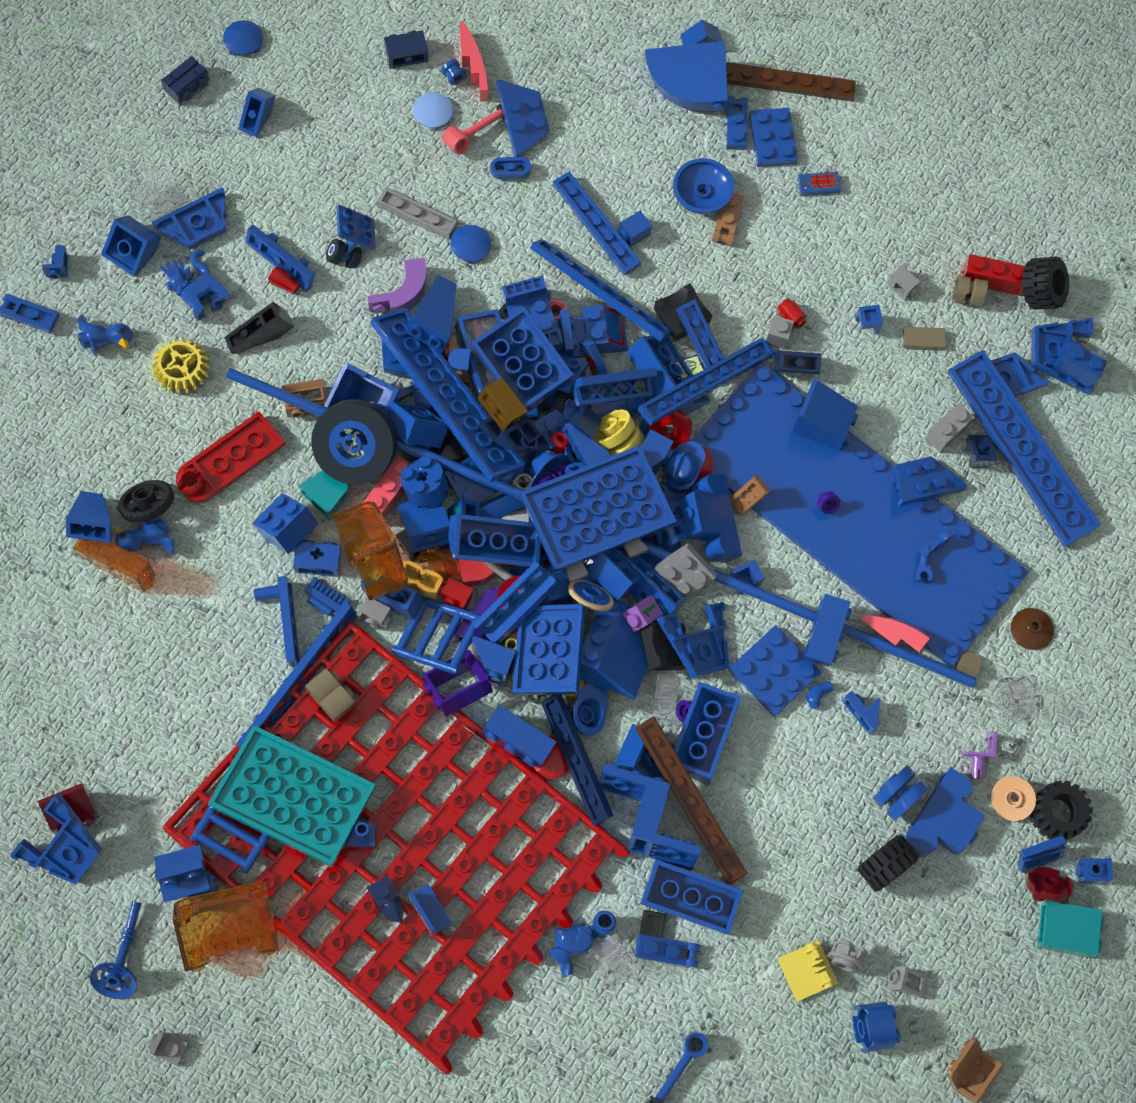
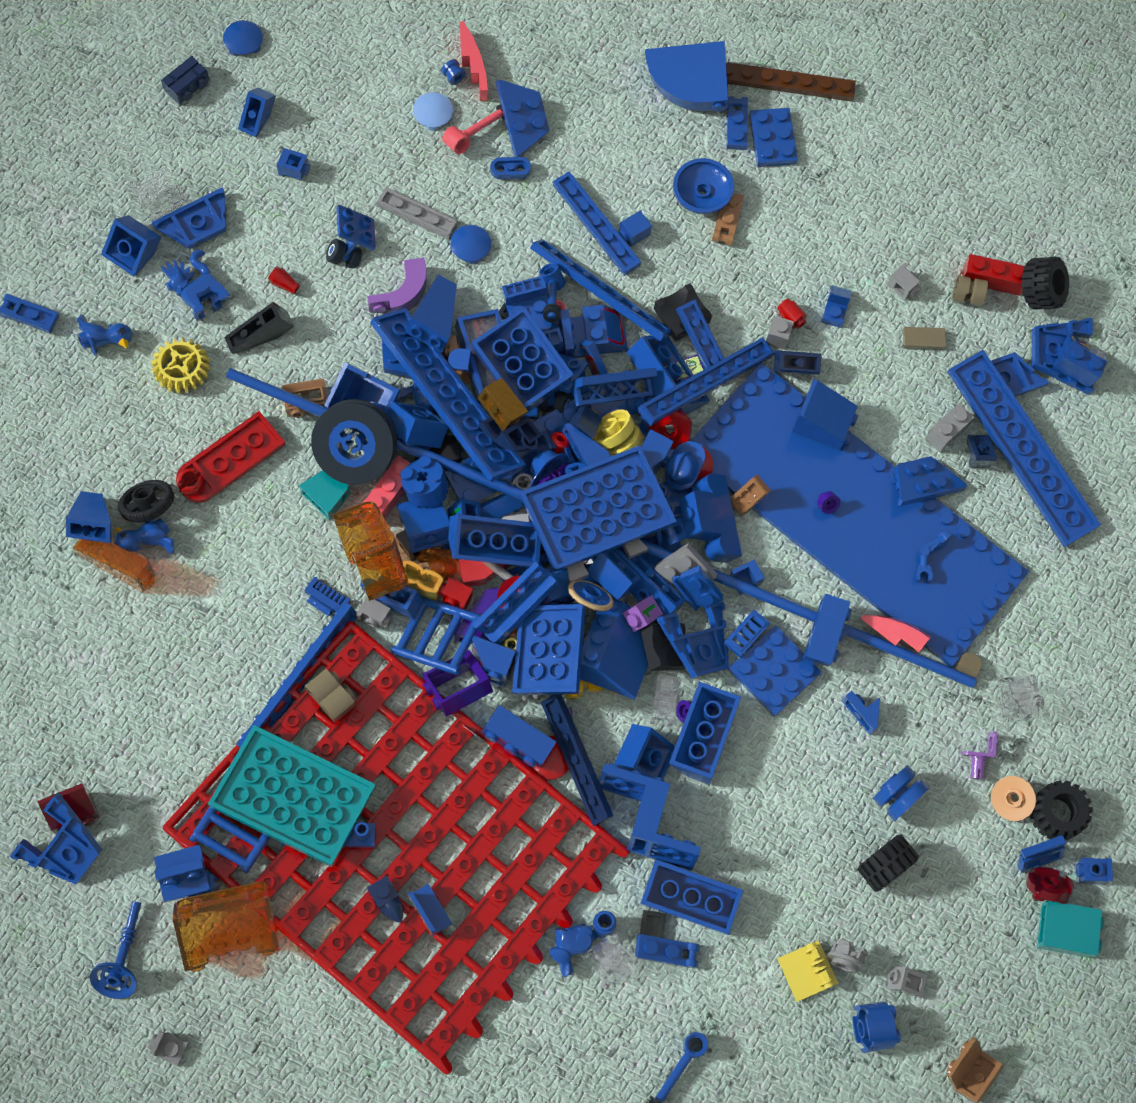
(59, 264): blue bracket -> none
(269, 249): blue hinge -> none
(285, 523): blue brick -> none
(285, 593): blue piece -> none
(293, 164): none -> blue brick
(326, 565): blue brick -> none
(406, 49): dark blue brick -> none
(554, 282): none -> blue piece
(590, 709): blue piece -> none
(691, 800): reddish brown tile -> none
(697, 588): none -> blue plate
(701, 33): blue slope -> none
(753, 621): none -> blue slope
(816, 692): blue arm -> none
(819, 183): tile -> none
(836, 306): none -> blue slope
(870, 317): blue panel -> none
(946, 818): blue brick -> none
(1026, 635): reddish brown dish -> none

